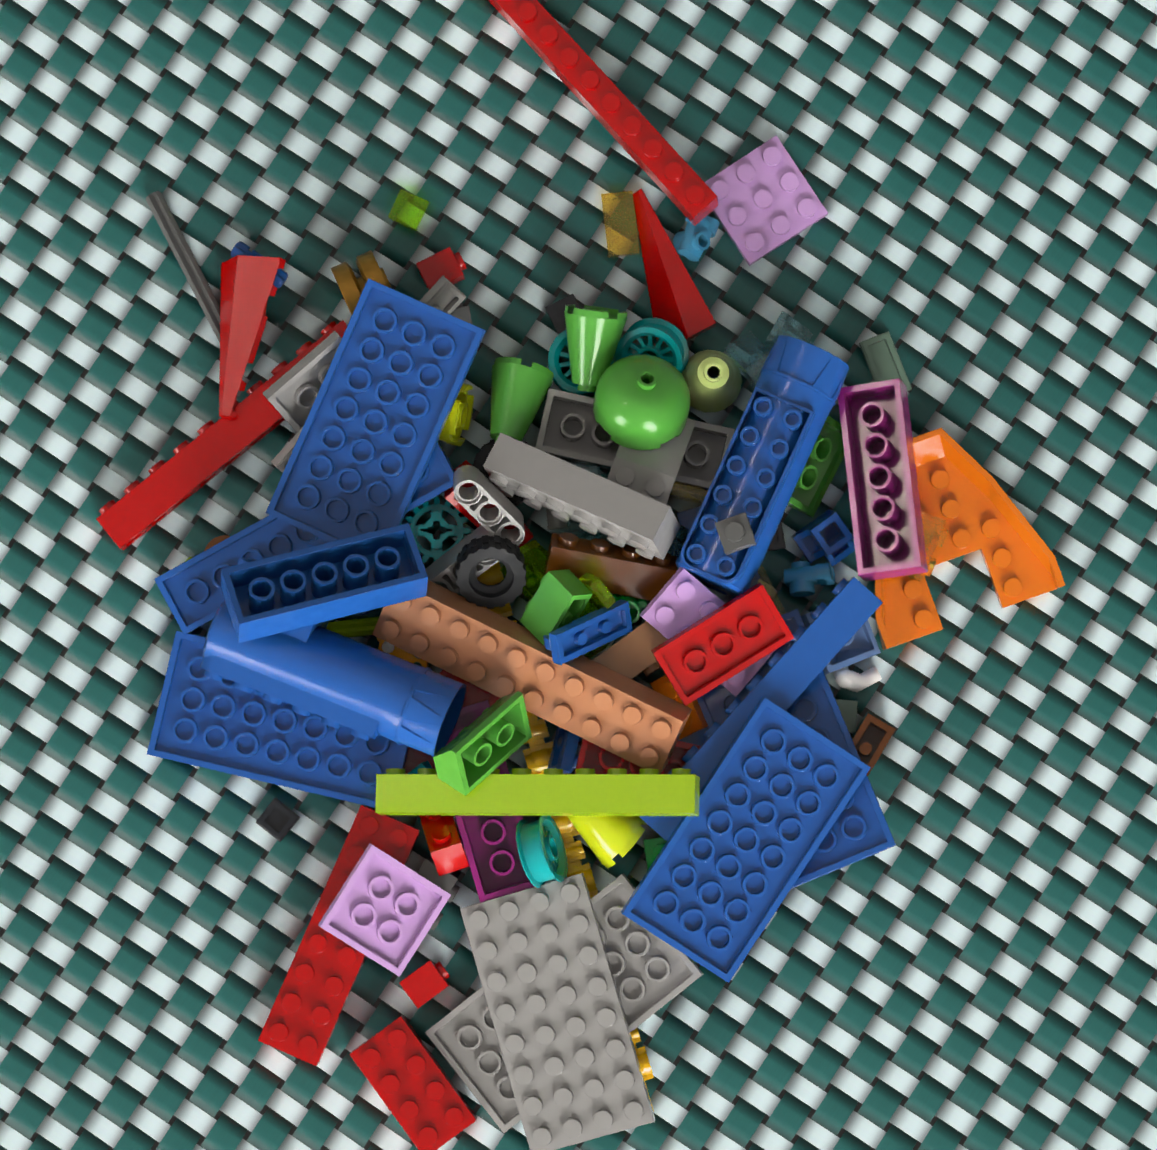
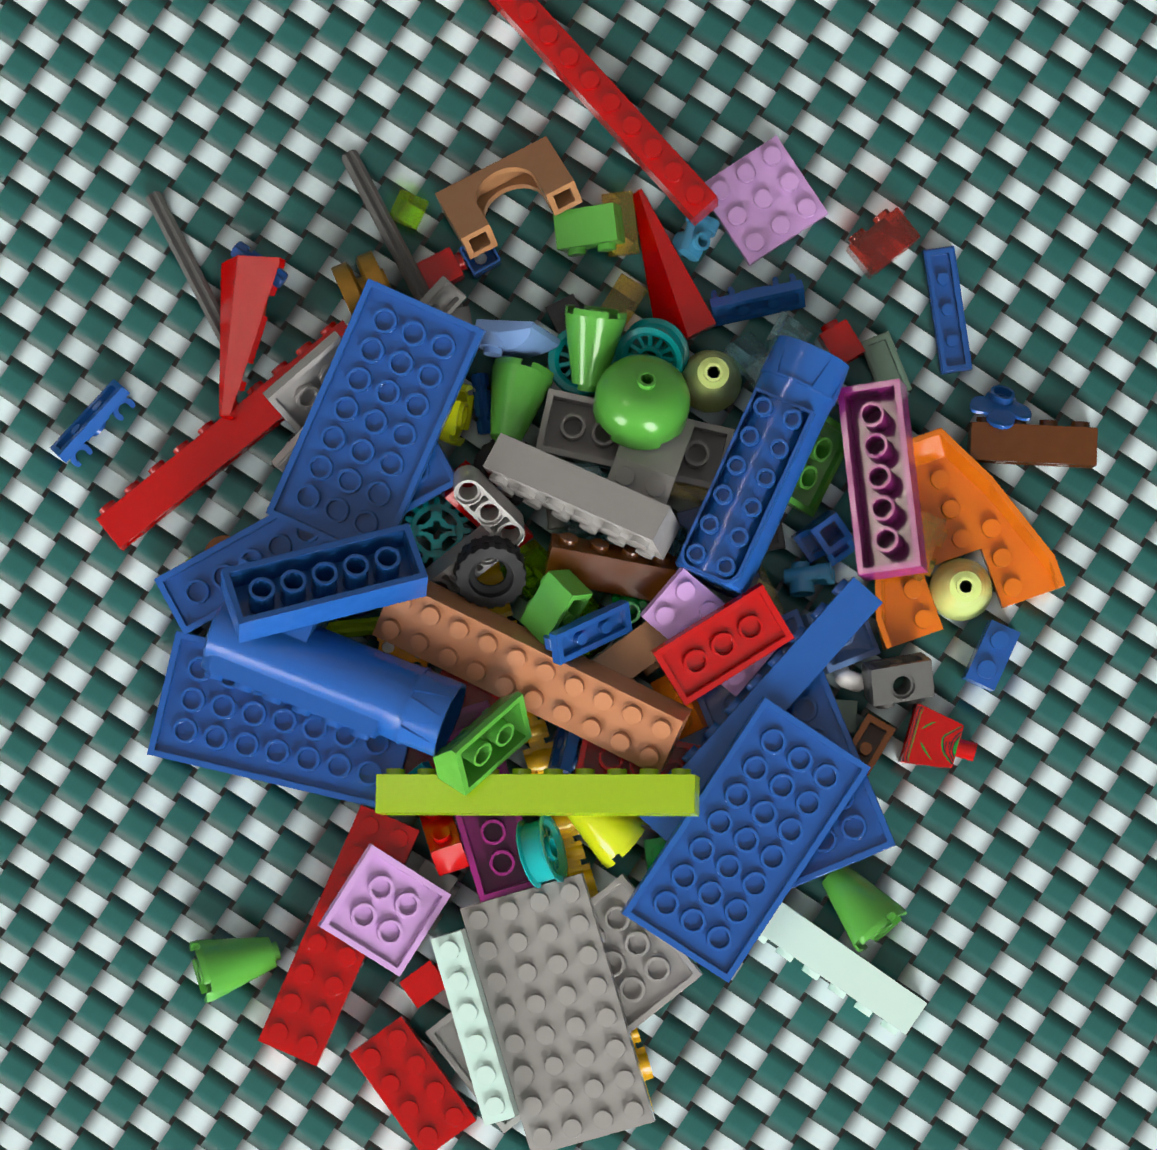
(91, 422): none -> blue plate
(231, 963): none -> bright green cone
(277, 819): black tile -> none
(385, 224): none -> dark grey axle
(475, 1027): none -> light aqua brick
(477, 270): none -> blue piece
(482, 402): none -> blue axle
(515, 339): none -> medium blue slope
(529, 168): none -> medium nougat arch
(589, 228): none -> bright green brick
(600, 593): clear neon green tile -> none
(625, 296): none -> clear yellow tile
(735, 533): dark grey plate -> none
(757, 301): none -> blue plate
(840, 340): none -> red brick
(843, 969): none -> light aqua brick
(861, 906): none -> bright green cone
(881, 674): none -> dark grey brick
(883, 242): none -> clear red brick
(934, 740): none -> red torso
(947, 310): none -> blue tile
(947, 594): none -> yellowish green cone
(991, 655): none -> blue brick
(1000, 407): none -> blue plate
(1034, 444): none -> reddish brown brick

